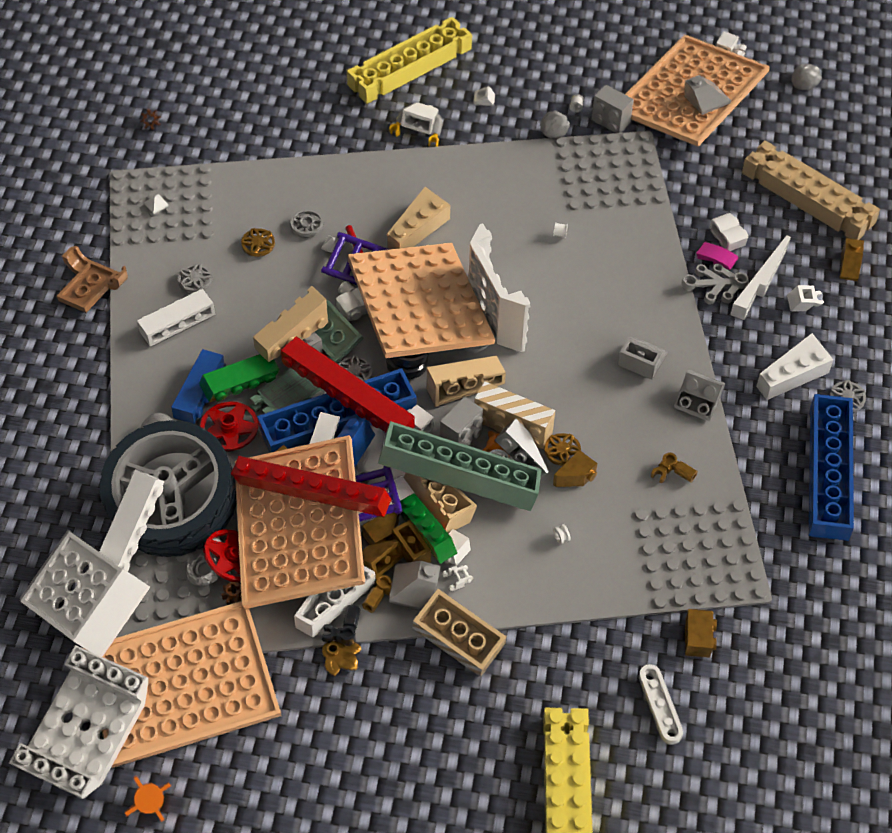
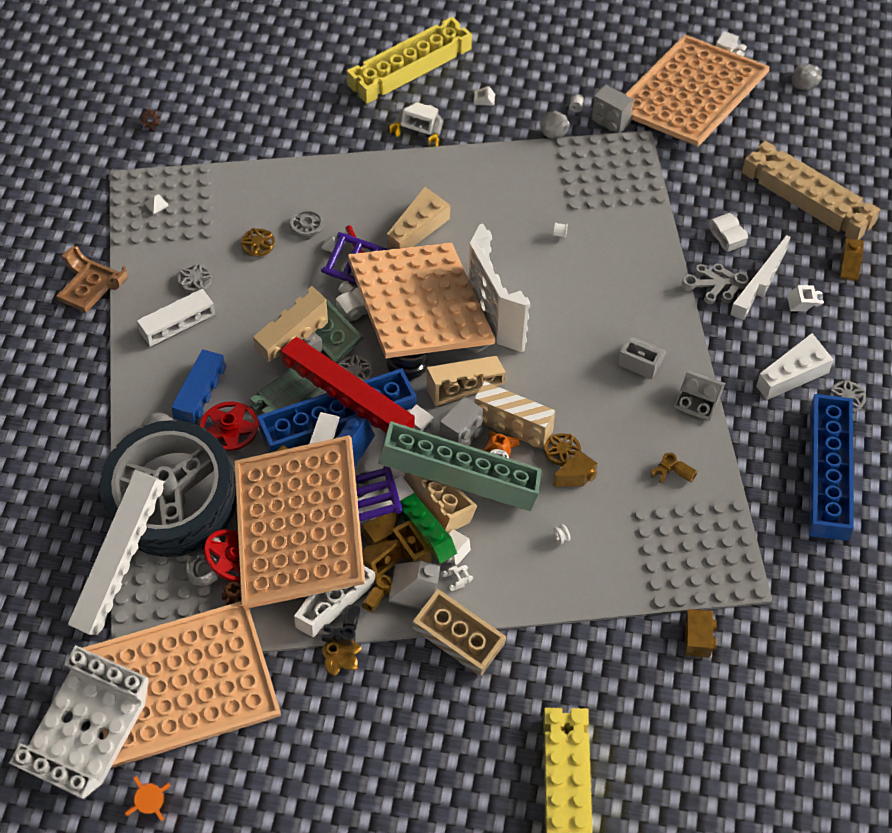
(96, 606): white slope -> none
(238, 377): green brick -> none
(311, 486): red brick -> none
(520, 445): light grey slope -> none
(660, 704): white plate -> none
(704, 94): light grey slope -> none
(717, 254): dark pink slope -> none

